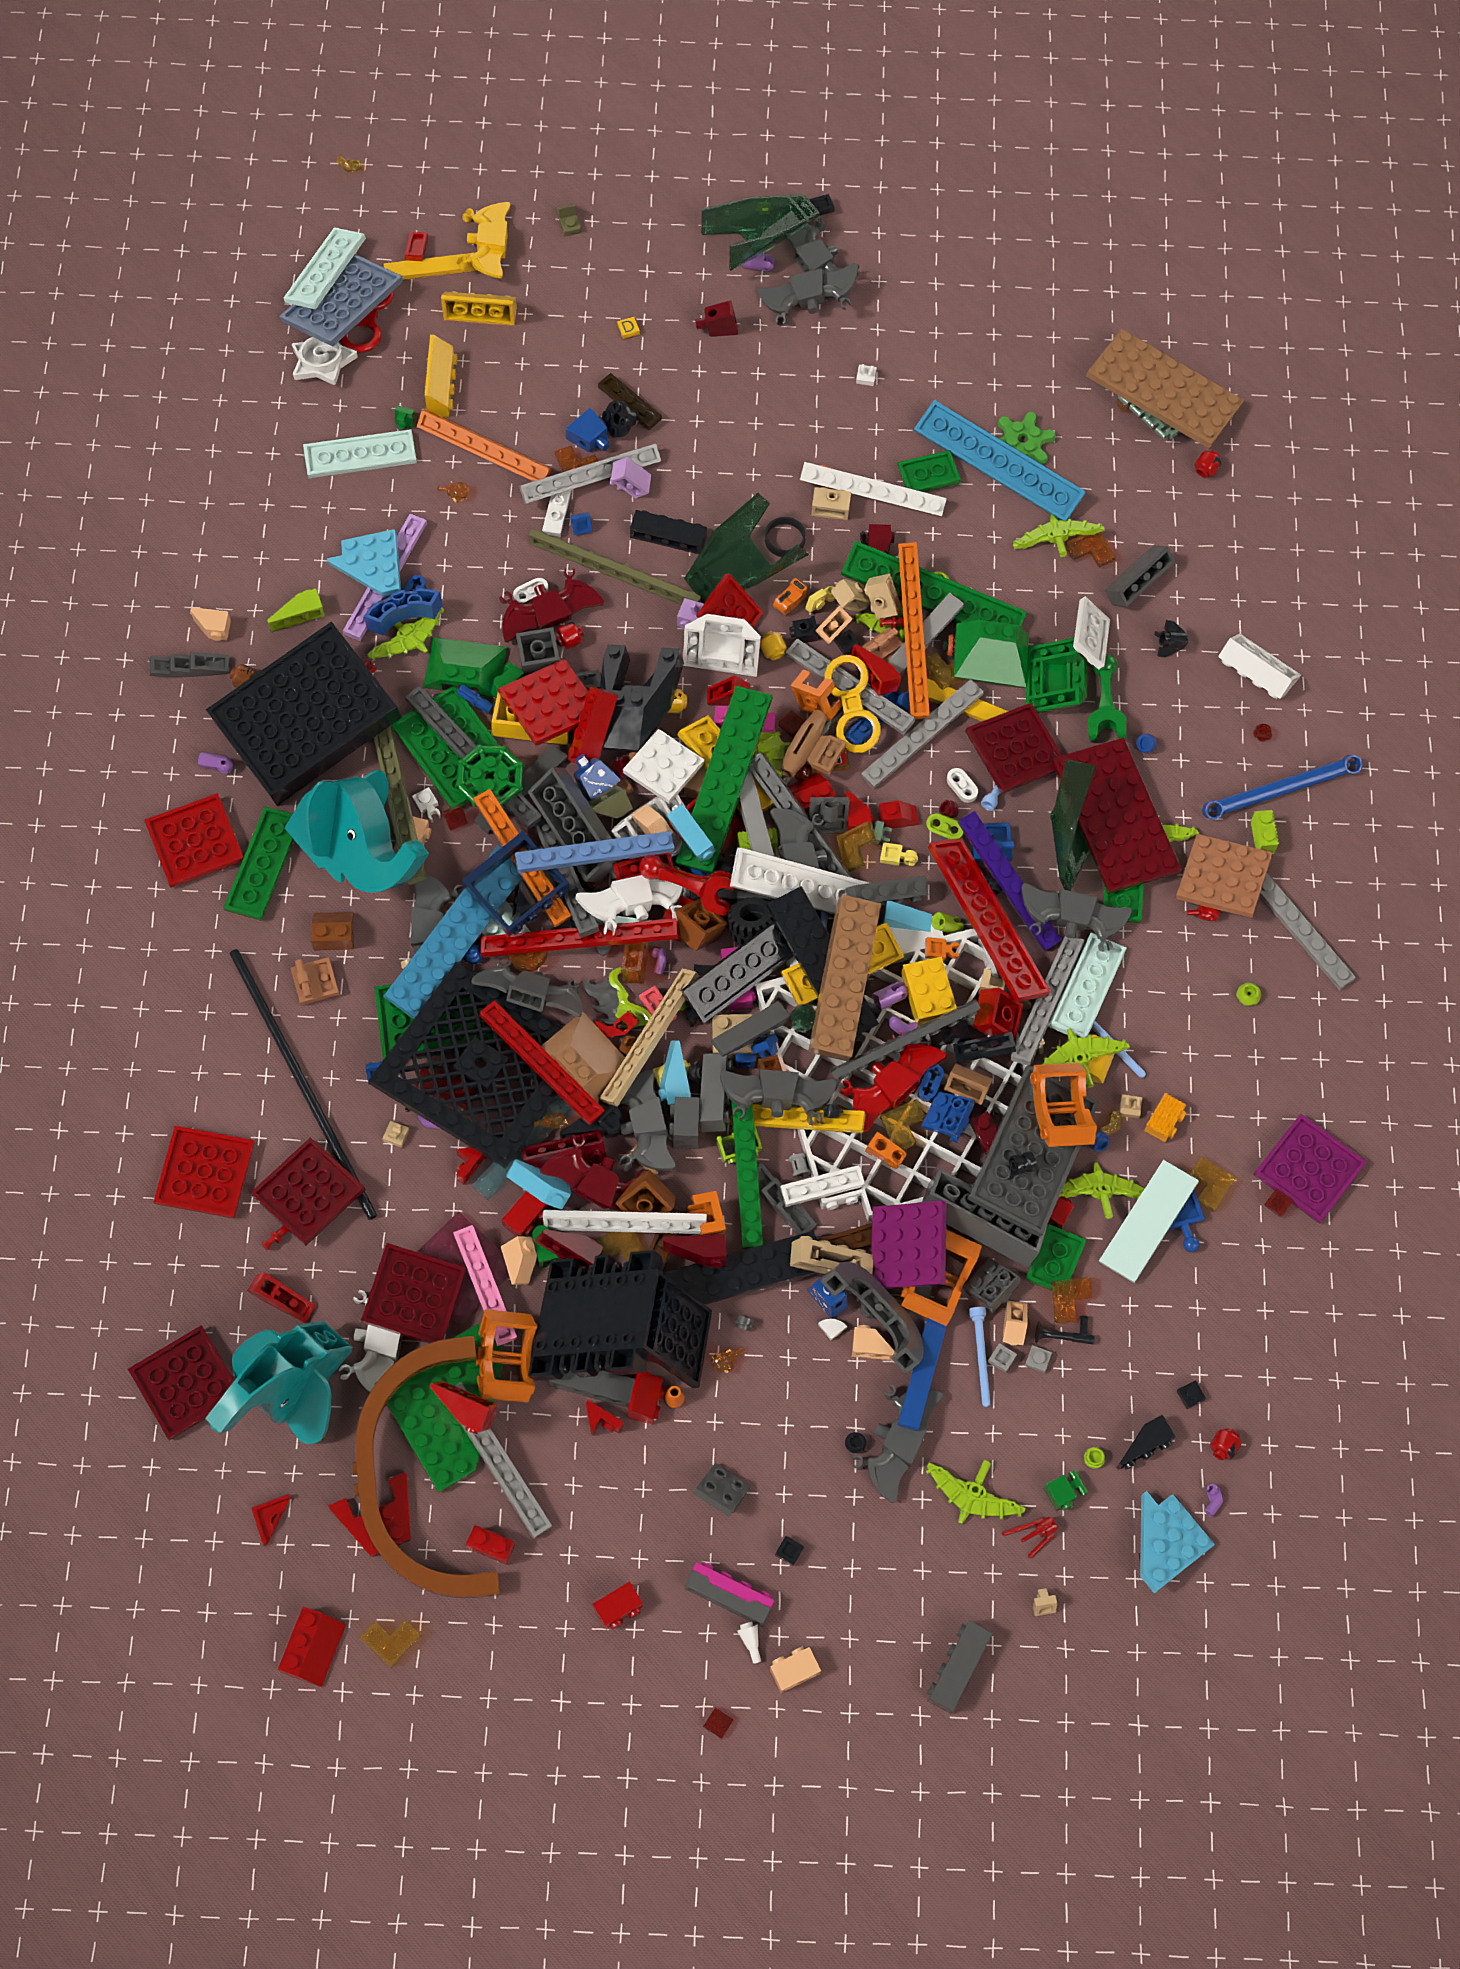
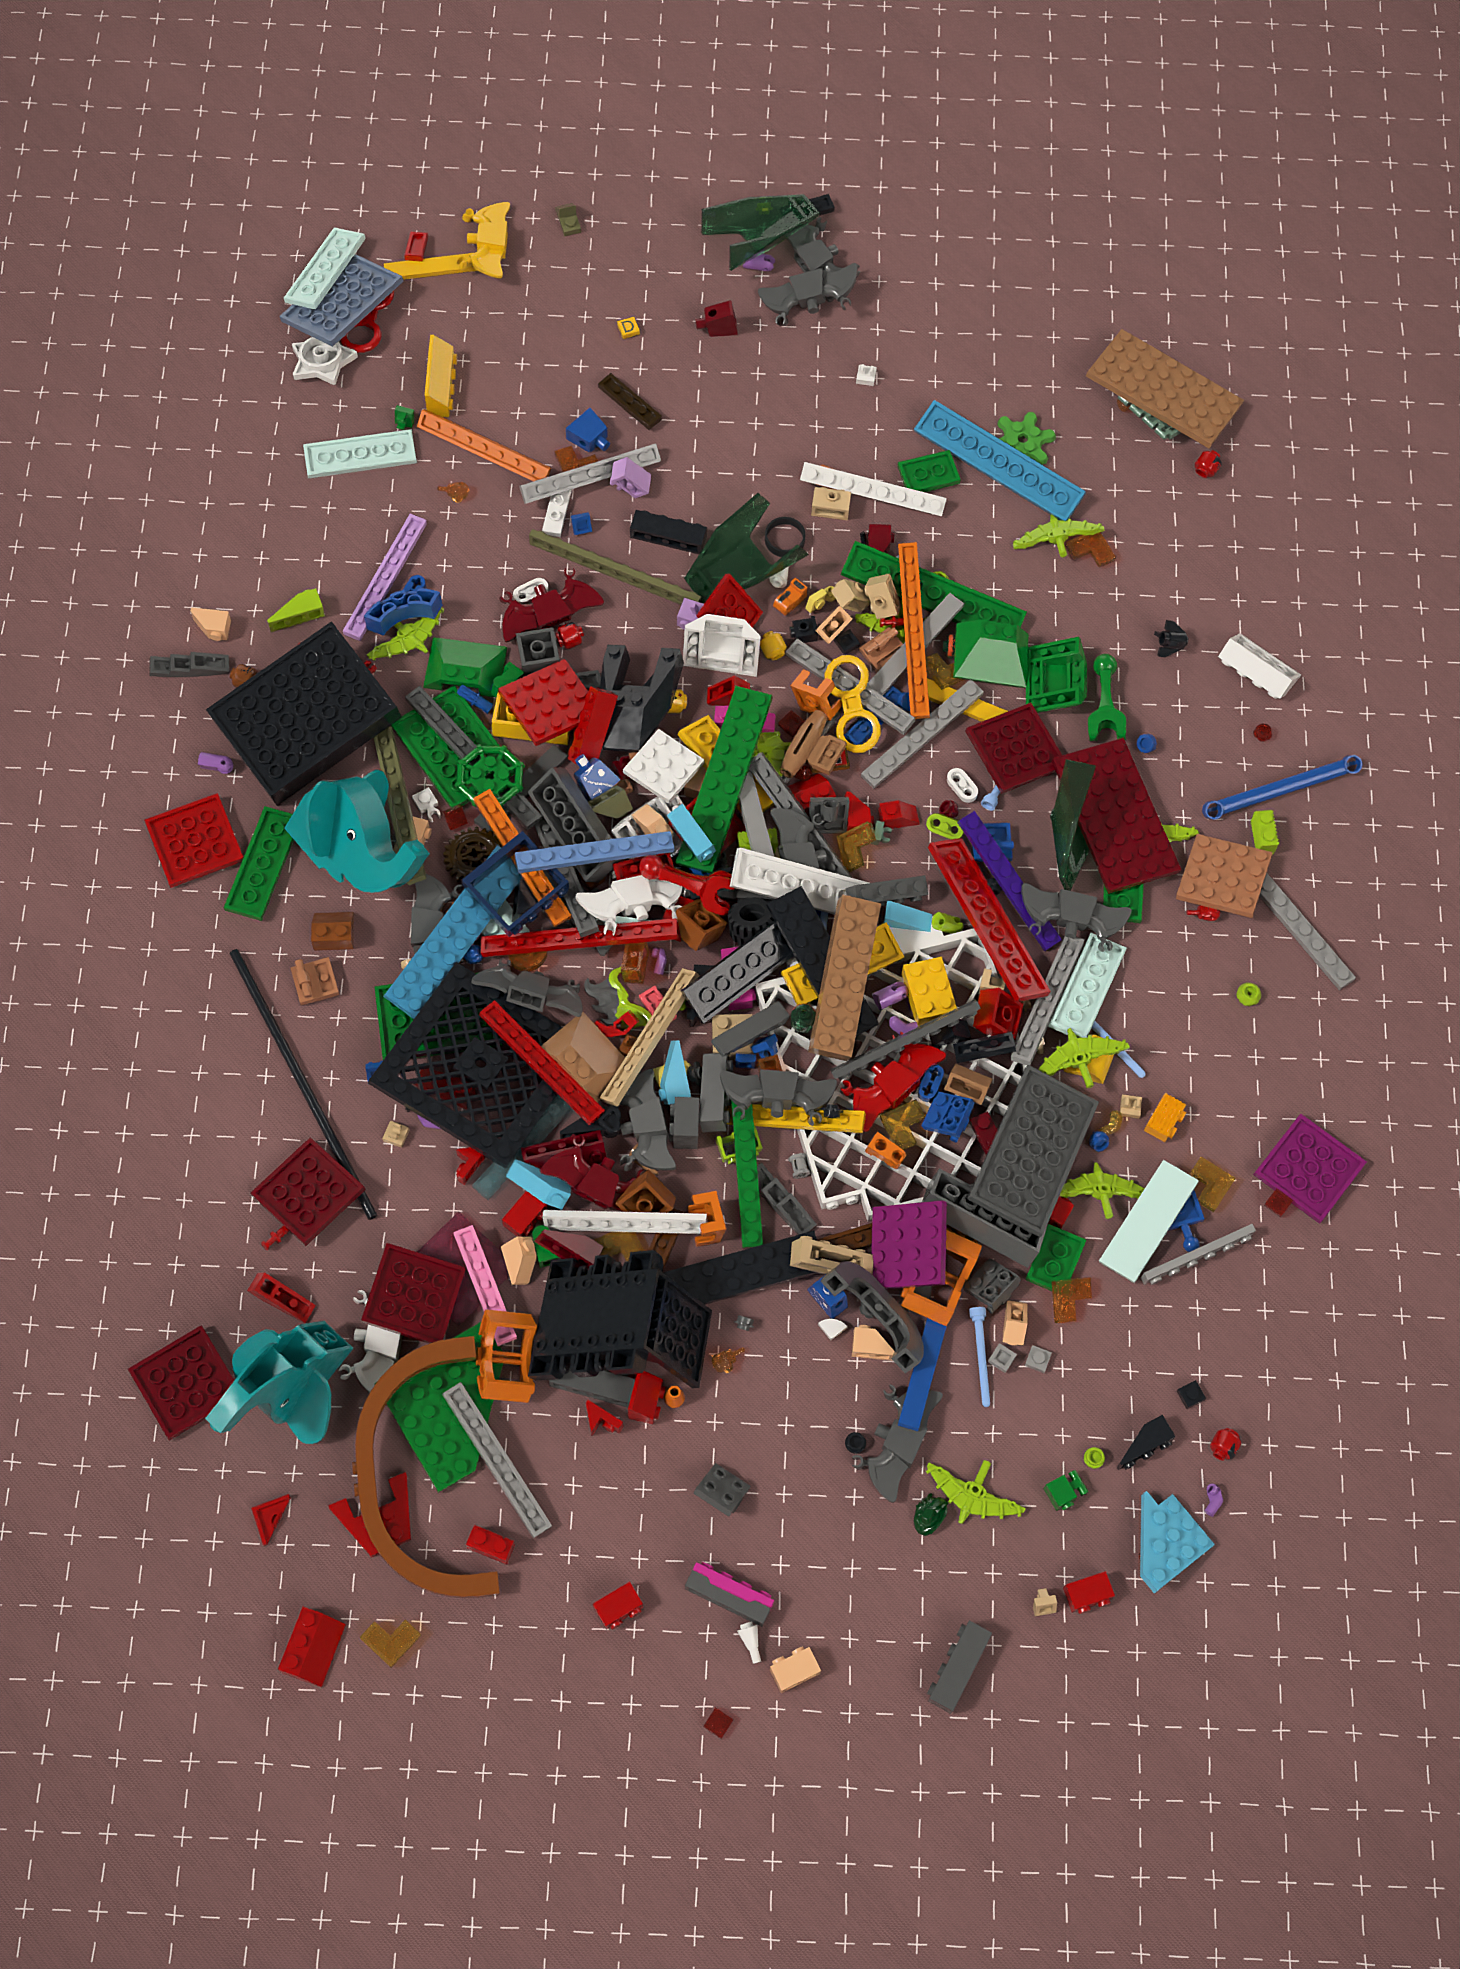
(204, 1172): red plate -> none
(349, 165): clear yellow arm -> none
(371, 561): medium azure wing -> none
(453, 851): none -> dark brown gear
(466, 1407): red slope -> none
(479, 308): yellow slope -> none
(555, 1120): clear orange piece -> none
(619, 418): black plate -> none
(701, 1249): dark red slope -> none
(780, 579): none -> white cone
(789, 1550): black plate -> none
(822, 1186): white plate -> none
(882, 675): red slope -> none
(893, 853): light yellow plate -> none
(929, 1514): none -> dark green hat
(938, 948): orange plate -> none
(1022, 1163): black wheel -> none
(1044, 1528): red plant -> none
(1080, 1337): black piece -> none
(1085, 1130): orange window -> none
(1089, 1592): none -> red brick
(1091, 633): white plate -> none
(1140, 575): dark grey brick -> none
(1191, 1258): none -> light grey plate

